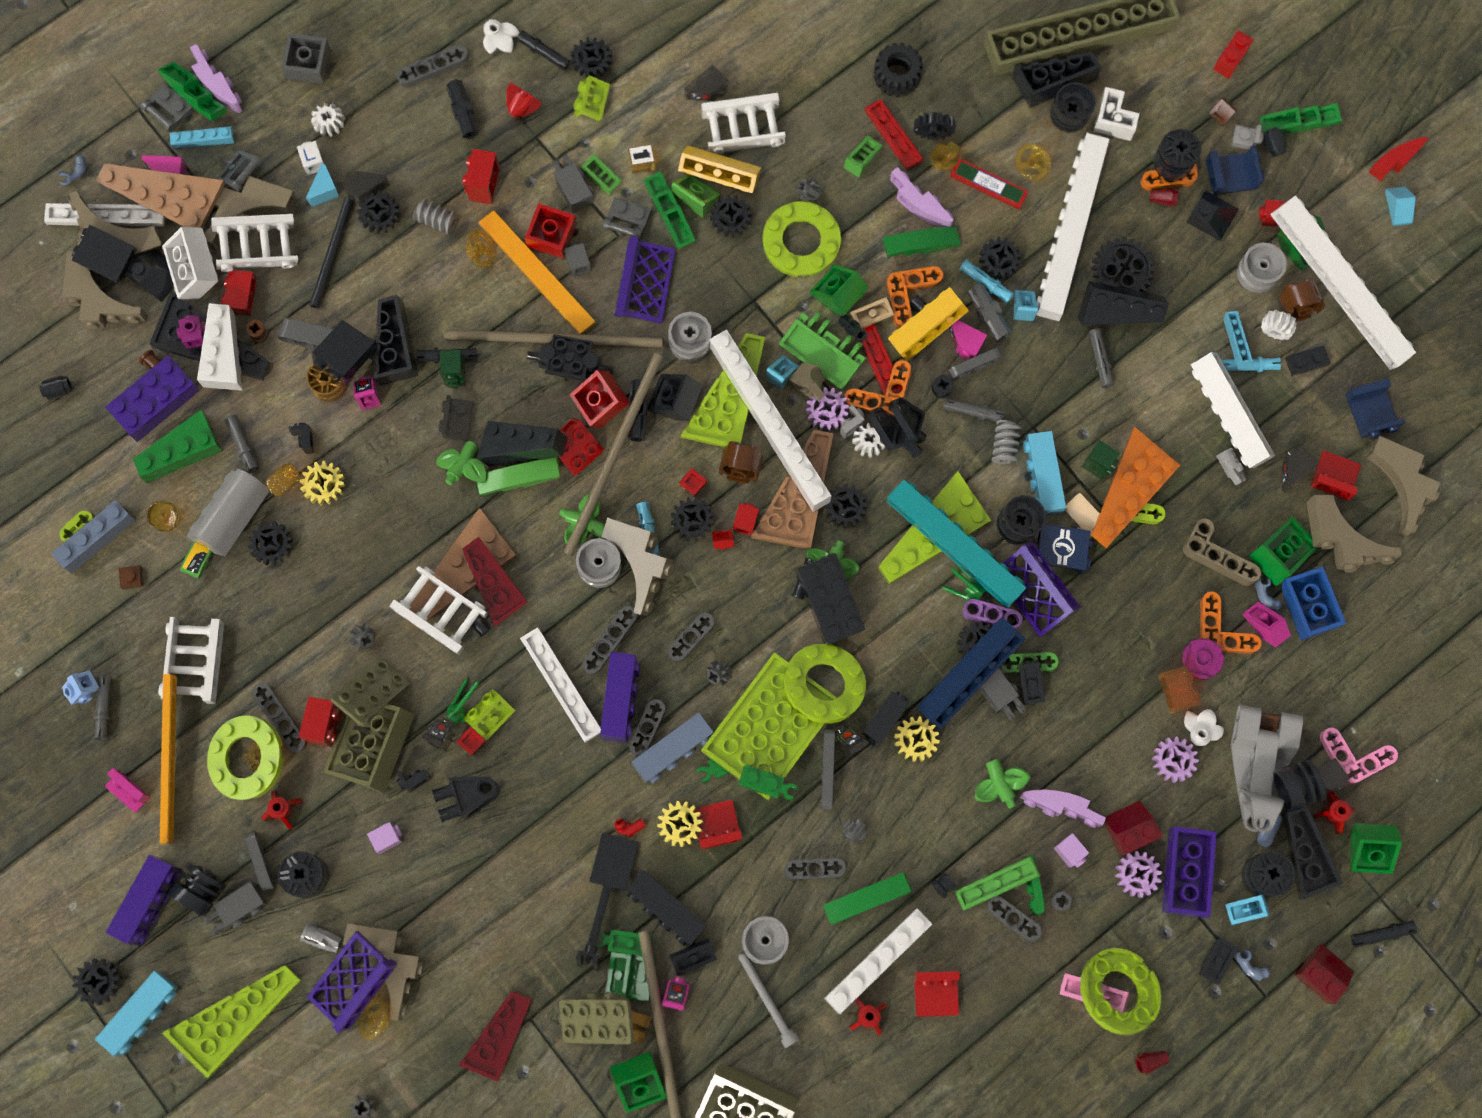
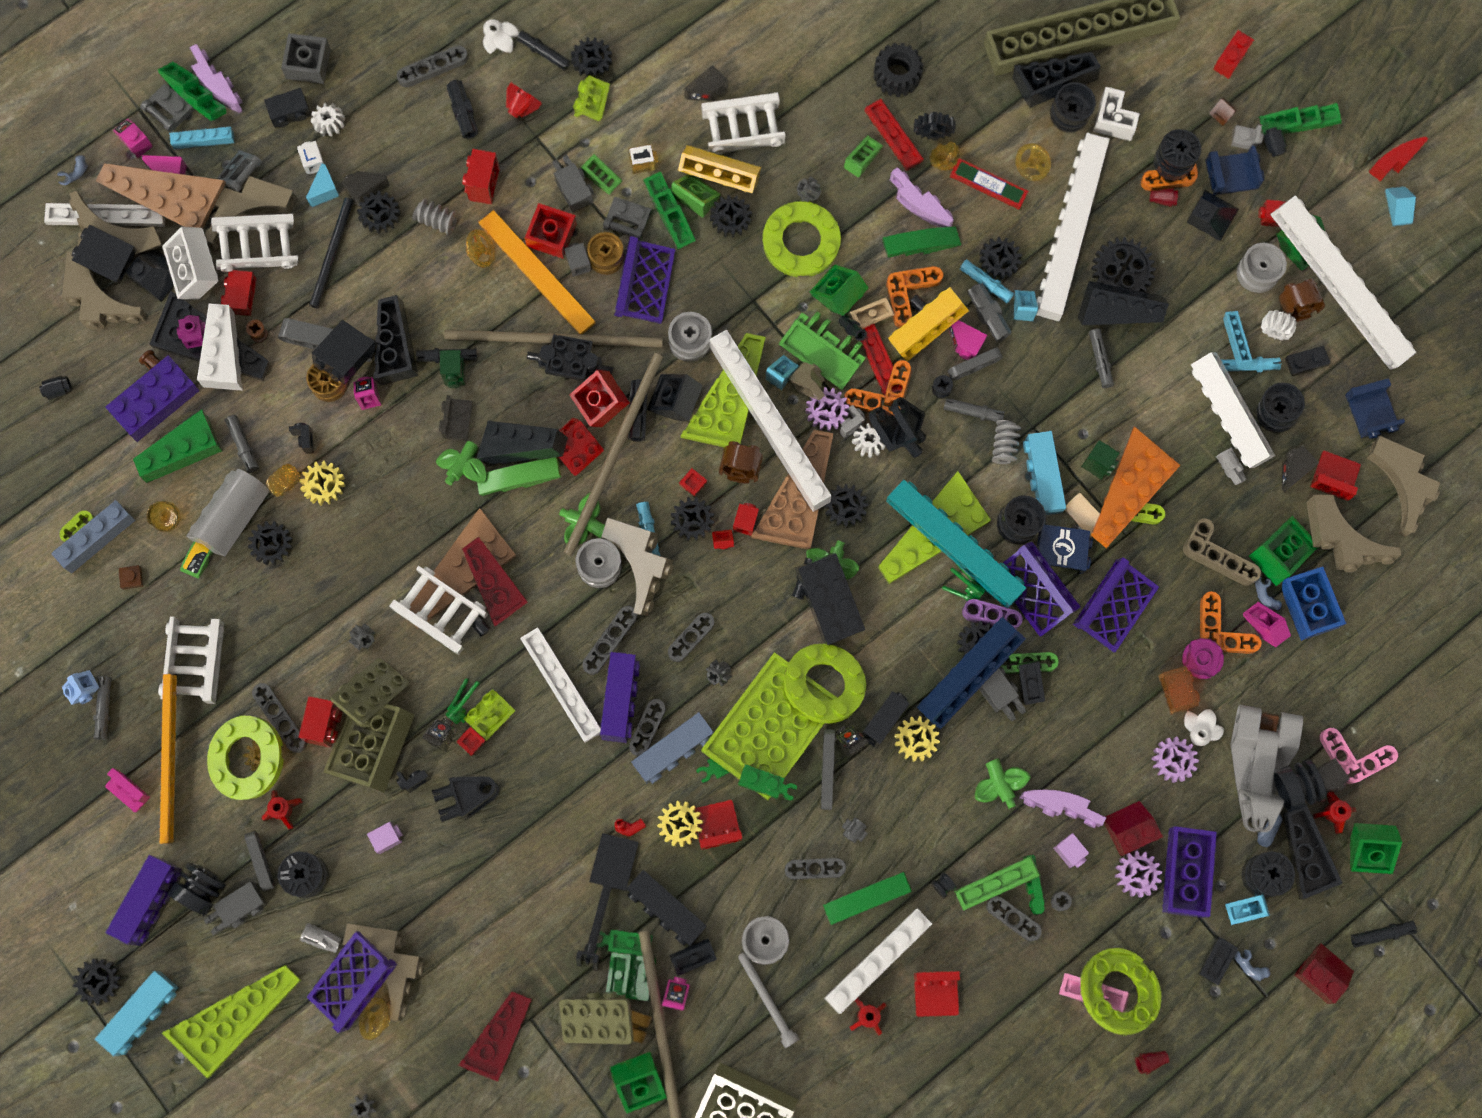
(133, 138): none -> dark pink slope
(287, 108): none -> black brick
(601, 244): none -> pearl gold wheel
(1105, 591): none -> dark purple fence
(1285, 399): none -> black wheel

